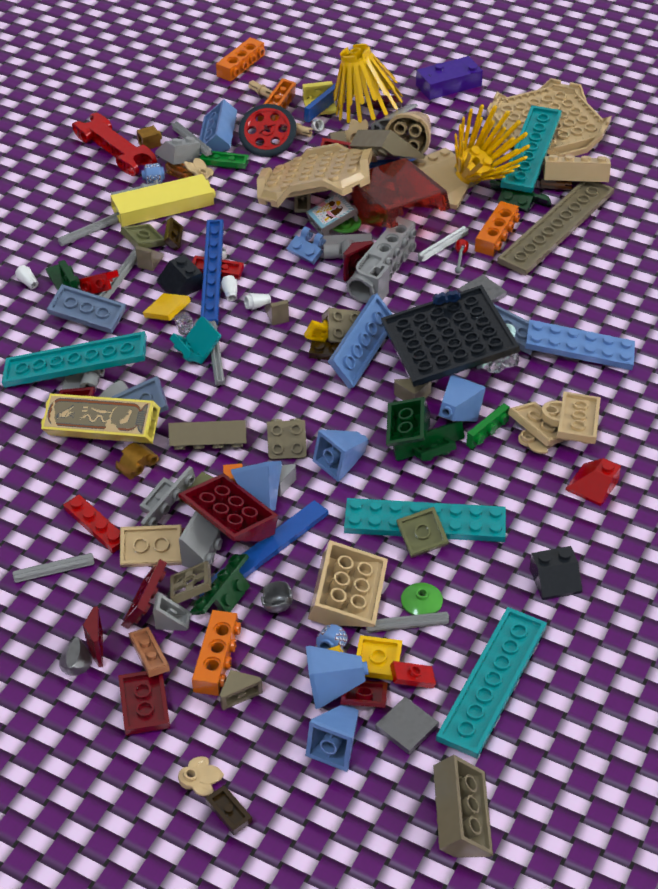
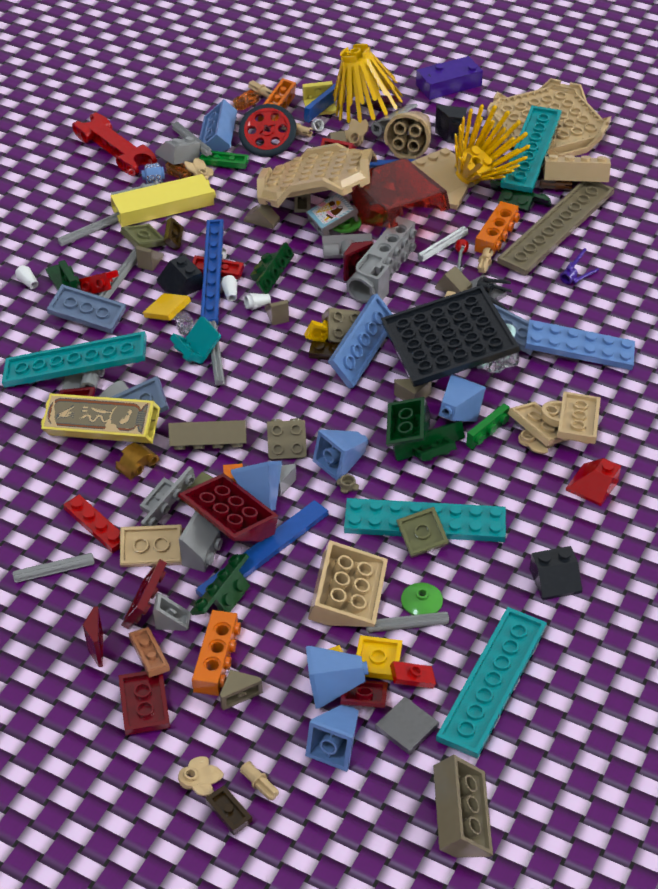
(75, 658): flat silver piece -> none
(149, 137): pearl gold brick -> none
(181, 578): dark tan piece -> none
(240, 59): orange brick -> none
(246, 100): none -> clear orange plate
(259, 780): none -> tan axle
(263, 216): none -> dark tan slope
(271, 267): none -> dark green bracket
(277, 597): flat silver hair -> none
(305, 250): medium blue plate -> none
(331, 636): medium blue head -> none
(347, 483): none -> dark tan plate
(385, 144): dark tan slope -> none
(448, 121): none -> black slope
(452, 296): dark blue piece -> none
(453, 281): none -> dark tan slope
(485, 260): none -> tan axle
(489, 286): none -> black plant
(569, 275): none -> dark purple plant

